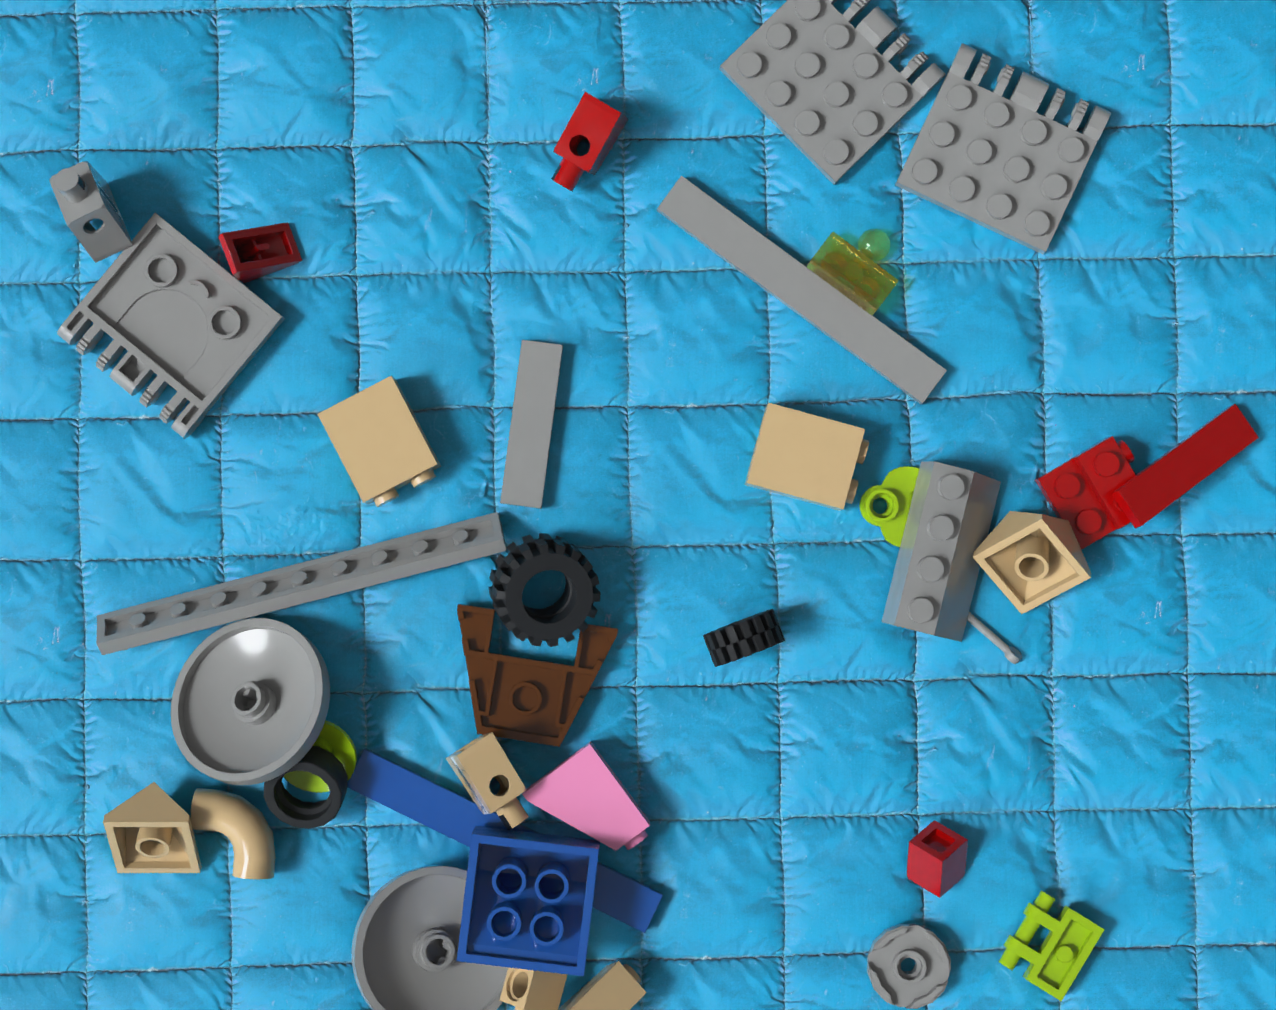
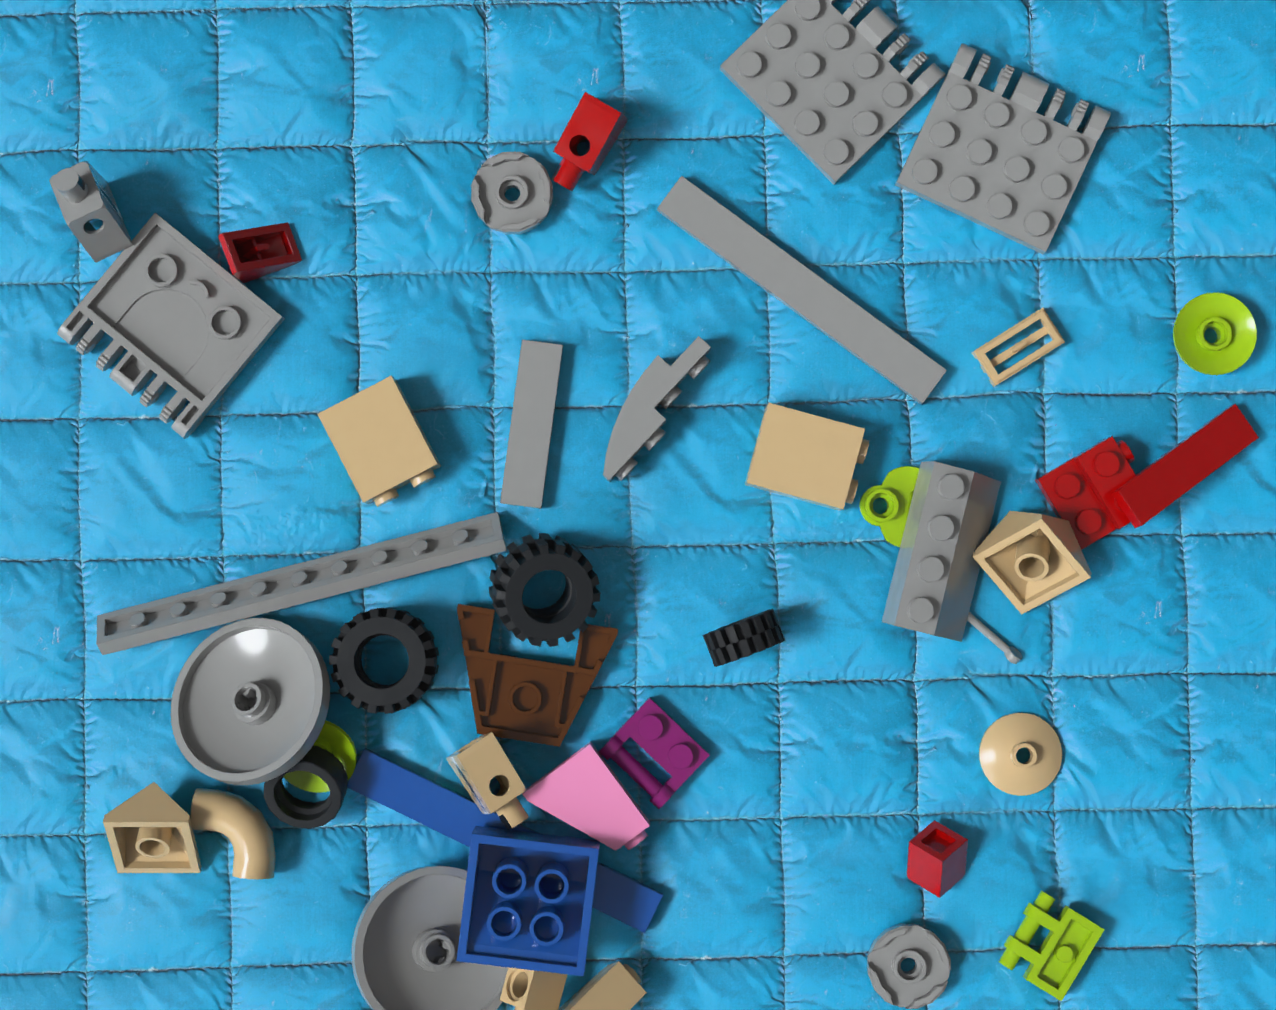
(348, 663): none -> black tyre
(506, 172): none -> light grey plate
(638, 419): none -> light grey slope
(664, 743): none -> magenta plate
(854, 270): clear yellow plate -> none
(988, 365): none -> tan tile
(999, 752): none -> tan dish
(1234, 331): none -> lime dish

